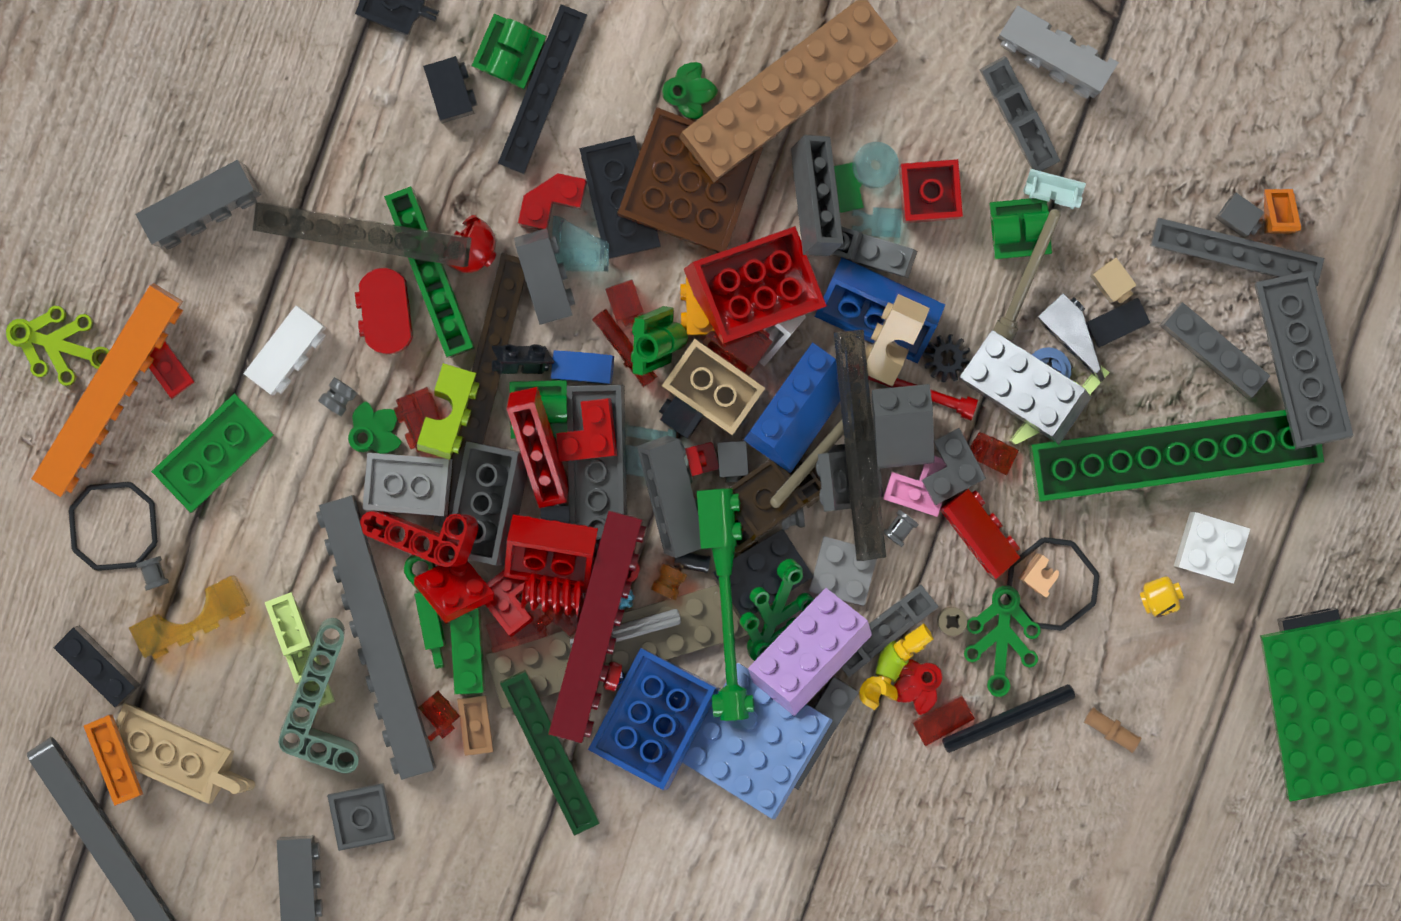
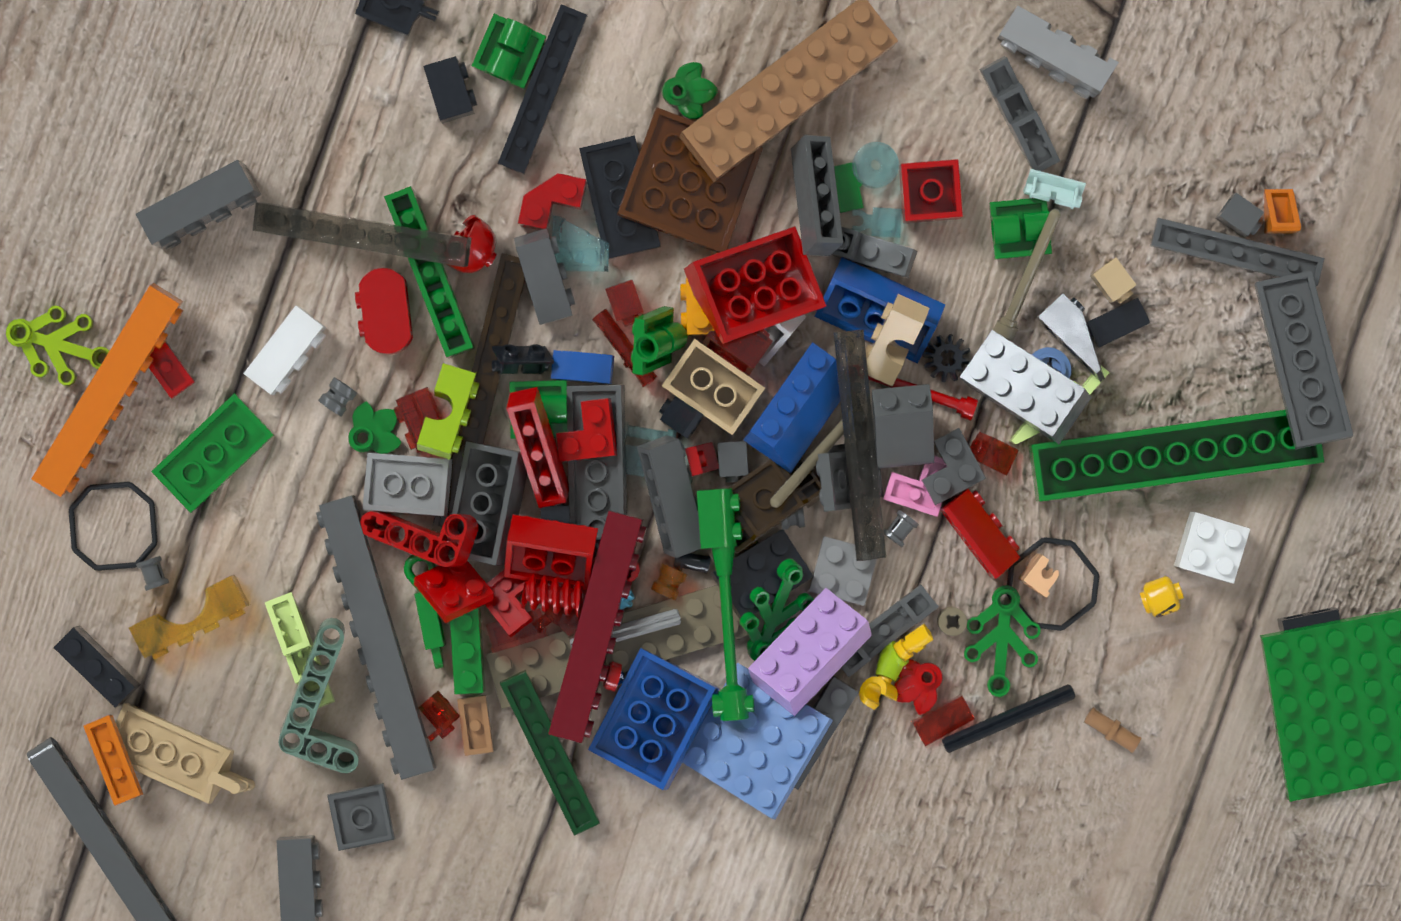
(1214, 350): dark grey brick -> none

